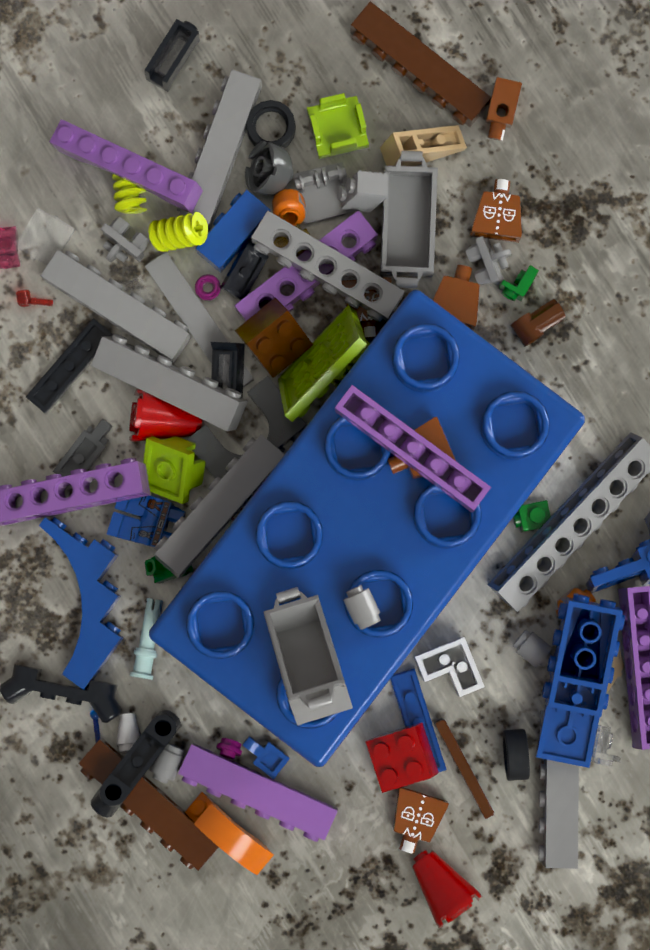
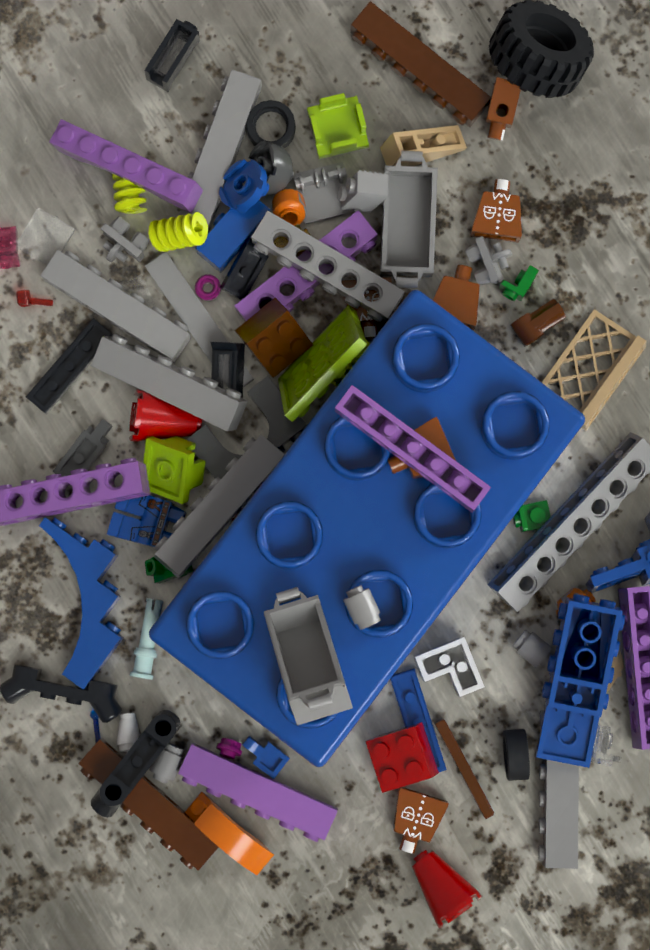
(239, 196): none -> blue plate
(541, 49): none -> black tyre
(613, 375): none -> tan fence

